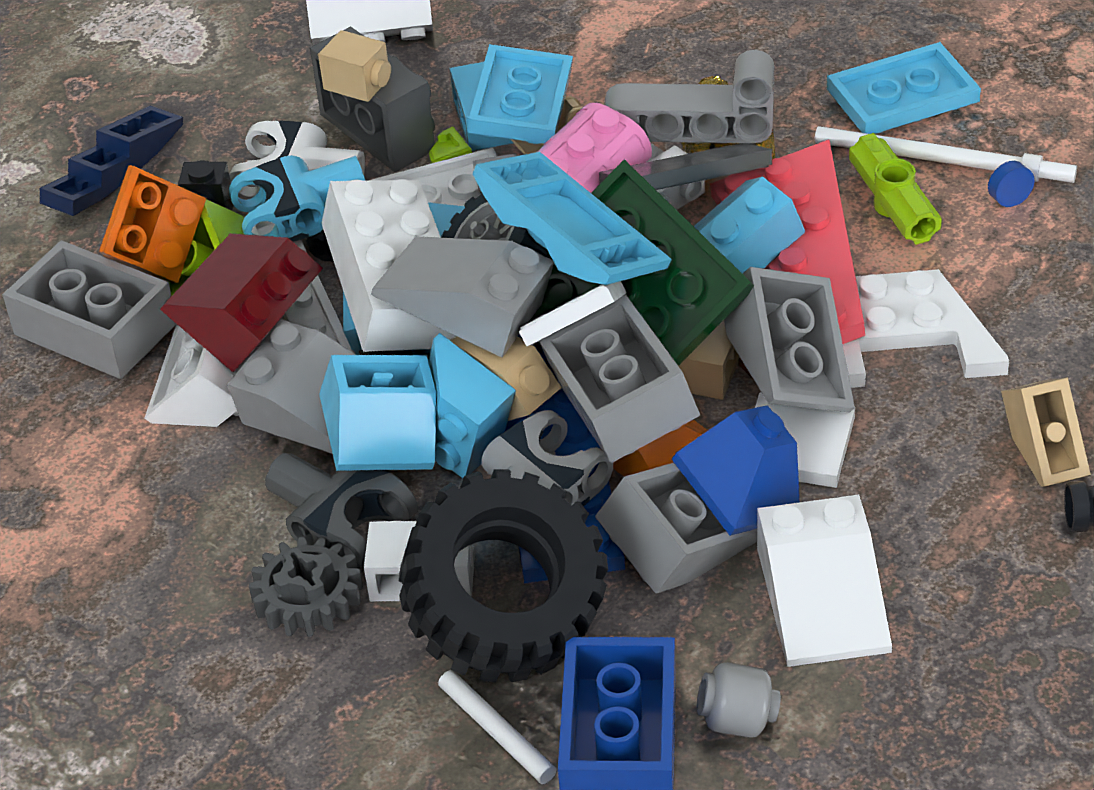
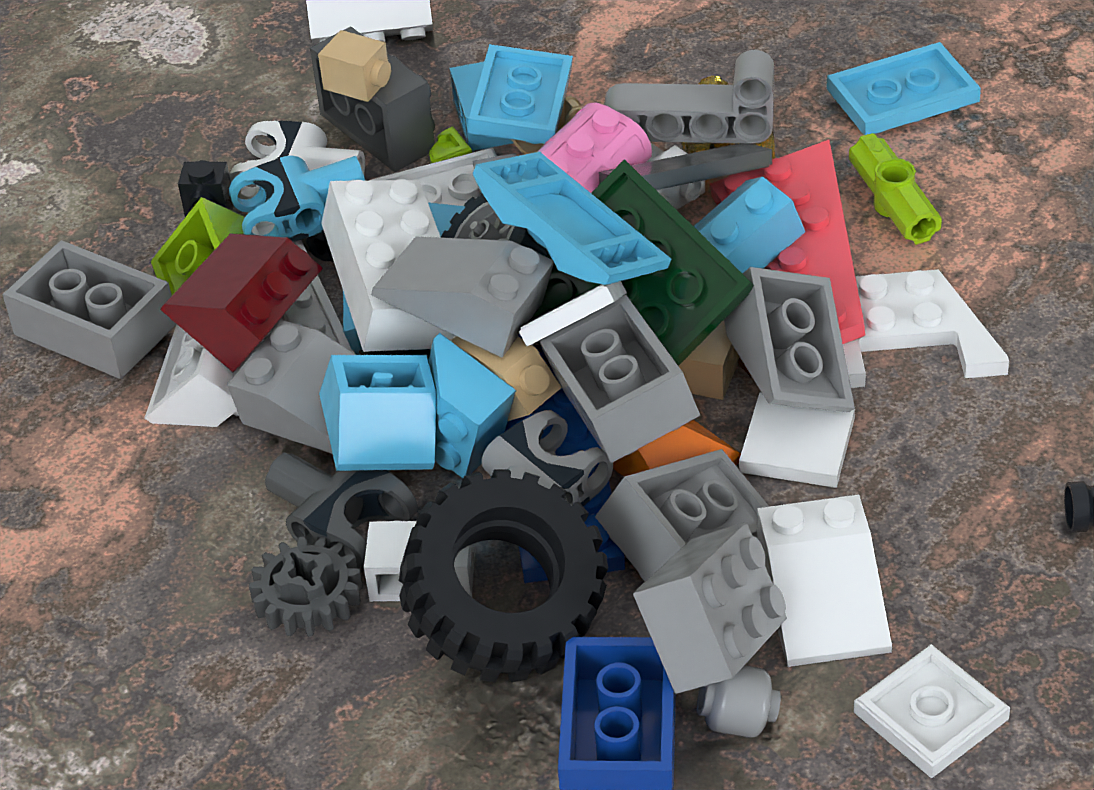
(103, 167): dark blue slope -> none
(152, 225): orange slope -> none
(497, 727): white bar -> none
(711, 607): none -> light grey brick
(742, 467): blue slope -> none
(931, 710): none -> white tile
(954, 155): white bar -> none
(1011, 183): blue tile -> none
(1047, 430): tan slope -> none

